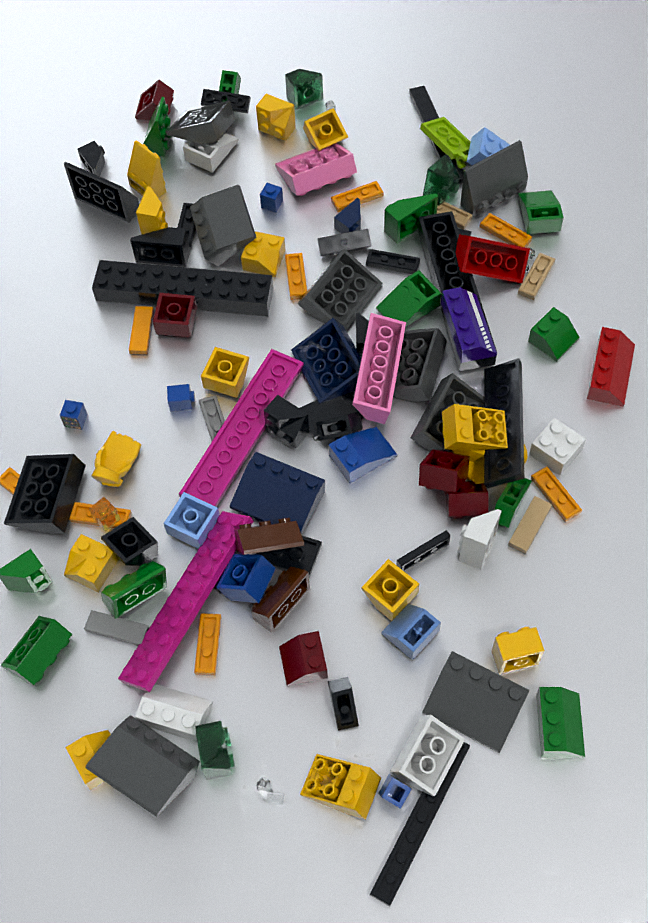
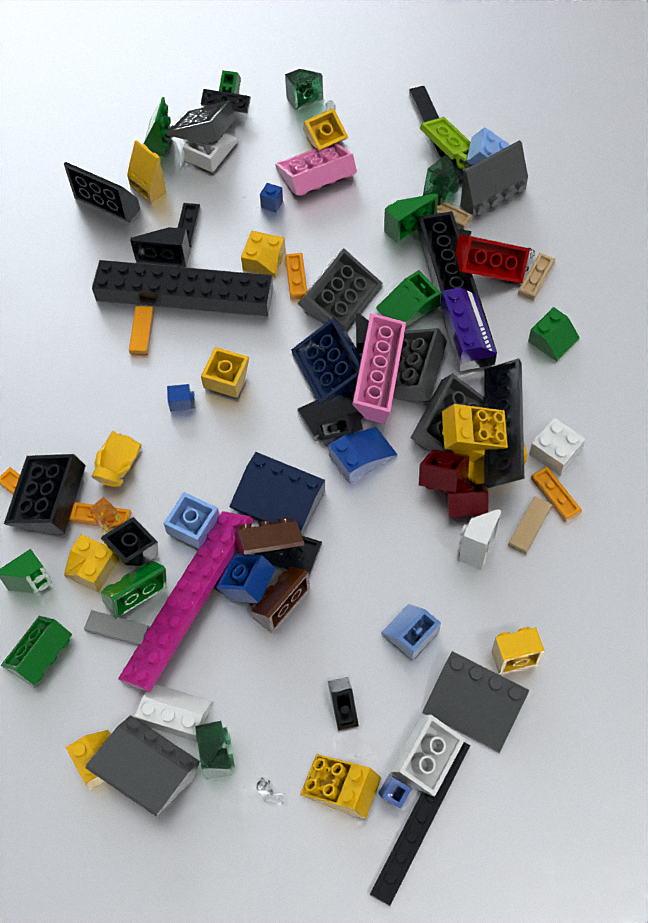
(73, 414): blue brick -> none
(92, 157): black slope -> none
(150, 98): dark red slope -> none
(150, 213): yellow slope -> none
(175, 315): dark red brick -> none
(207, 644): light orange tile -> none
(212, 415): light grey tile -> none
(222, 224): dark grey slope -> none
(241, 429): dark pink plate -> none
(275, 117): yellow slope -> none
(286, 421): black slope -> none
(303, 659): dark red slope -> none
(349, 218): dark blue slope -> none
(355, 240): black tile -> none
(364, 193): light orange tile -> none
(390, 589): yellow slope -> none
(392, 261): black tile -> none
(424, 551): black tile -> none
(505, 231): light orange tile -> none
(511, 500): green slope -> none
(541, 212): green slope -> none
(560, 723): green slope -> none
(611, 367): red slope -> none

